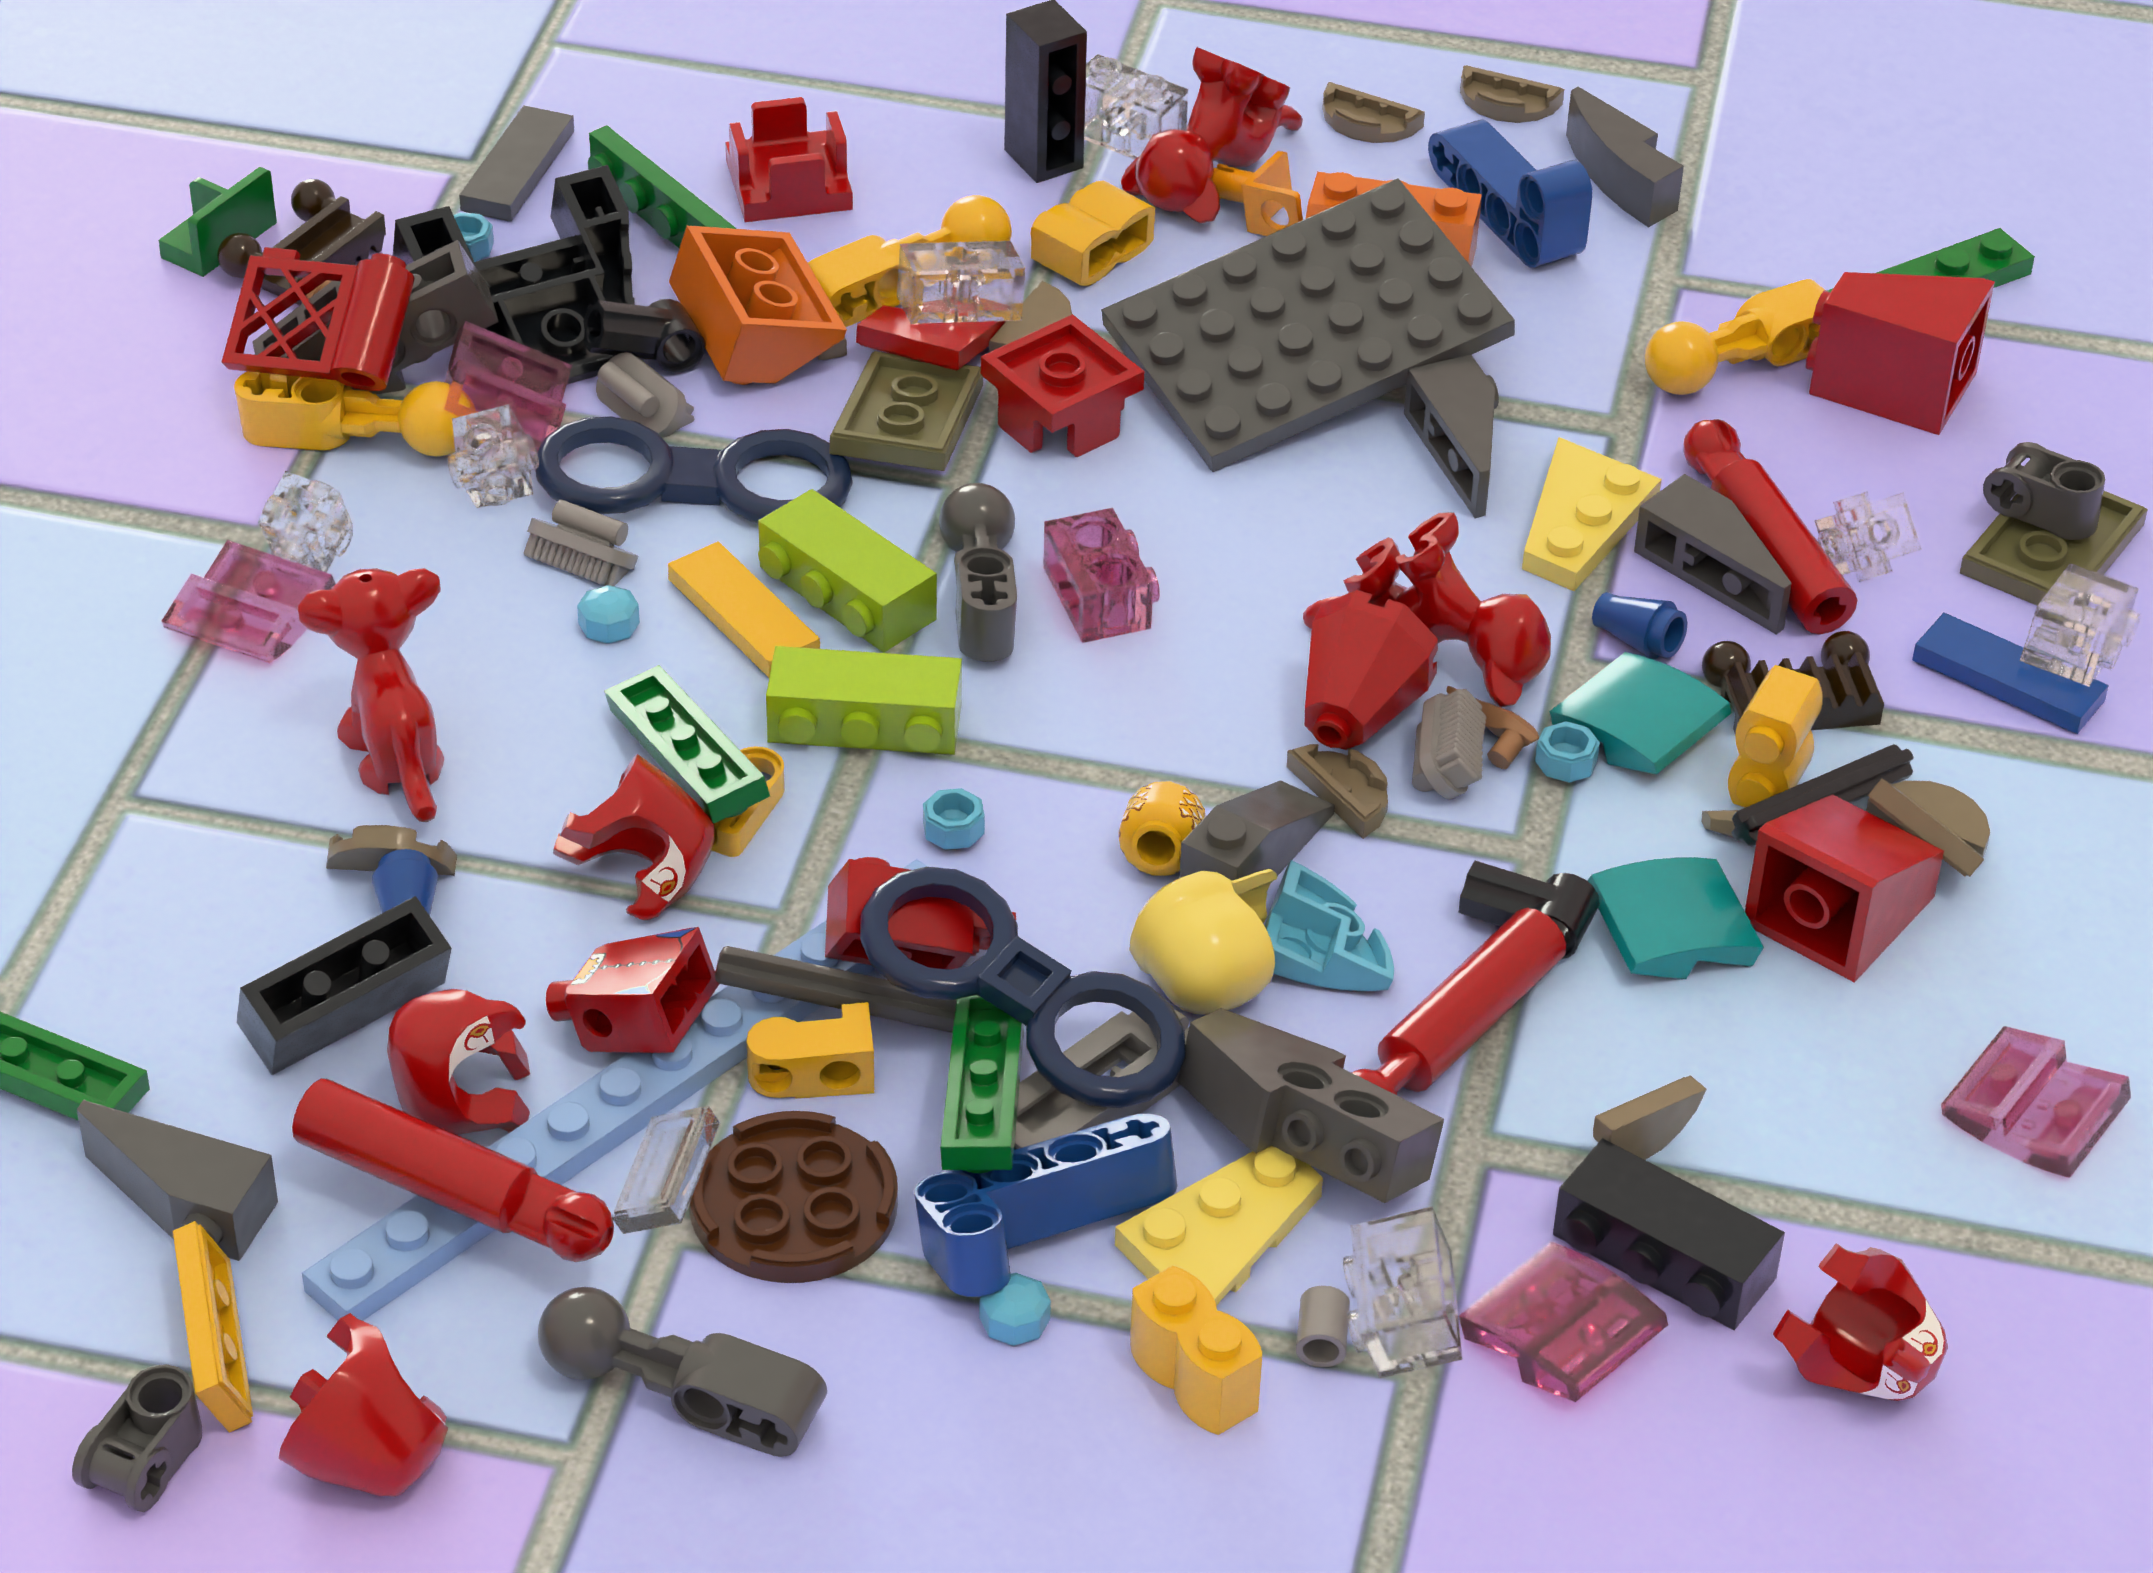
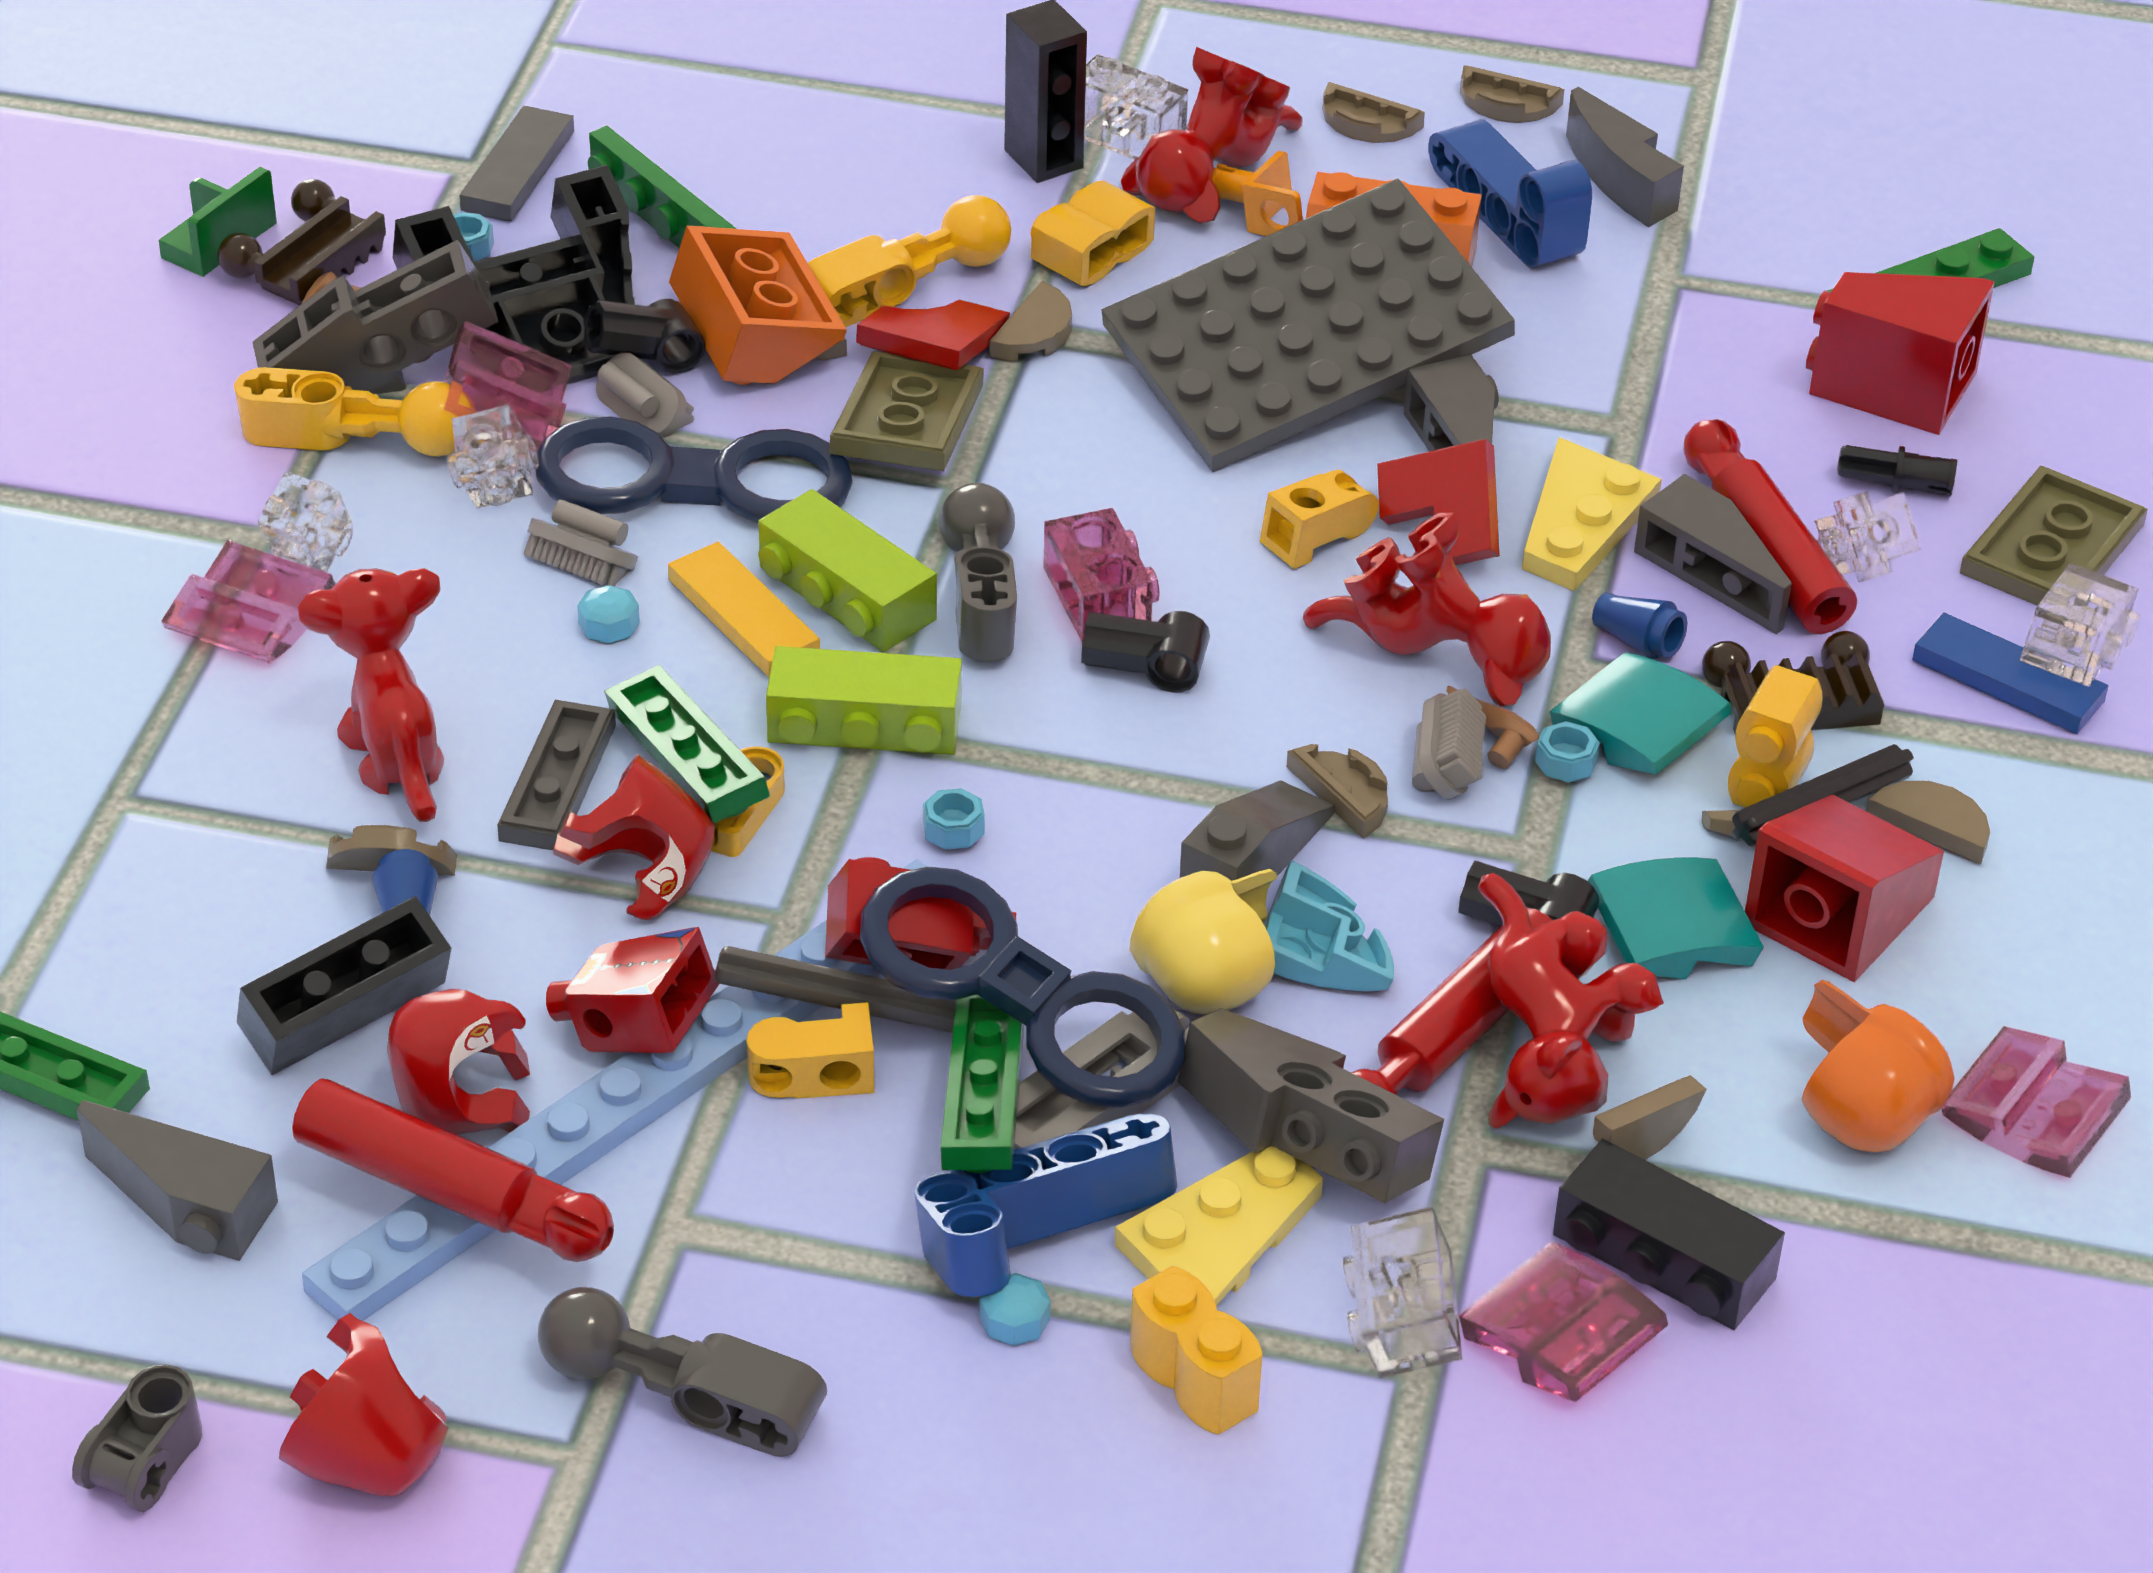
(212, 1326): yellow tile -> none
(362, 318): red piece -> none
(556, 773): none -> dark grey tile
(666, 1170): clear tile -> none
(784, 166): red panel -> none
(794, 1198): reddish brown tile -> none
(960, 282): clear brick -> none
(1059, 381): red panel -> none
(1156, 824): yellow head -> none
(1163, 650): none -> black piece
(1315, 514): none -> yellow leg
(1322, 1326): light grey hinge -> none
(1364, 667): red cone -> none
(1444, 481): none -> red tile
(1538, 980): none -> red animal
(1767, 326): yellow beam -> none
(1870, 1331): red piece -> none
(1878, 1074): none -> orange piece
(1898, 469): none -> black axle
(1925, 826): dark tan tile -> none
(2053, 491): dark grey piece -> none

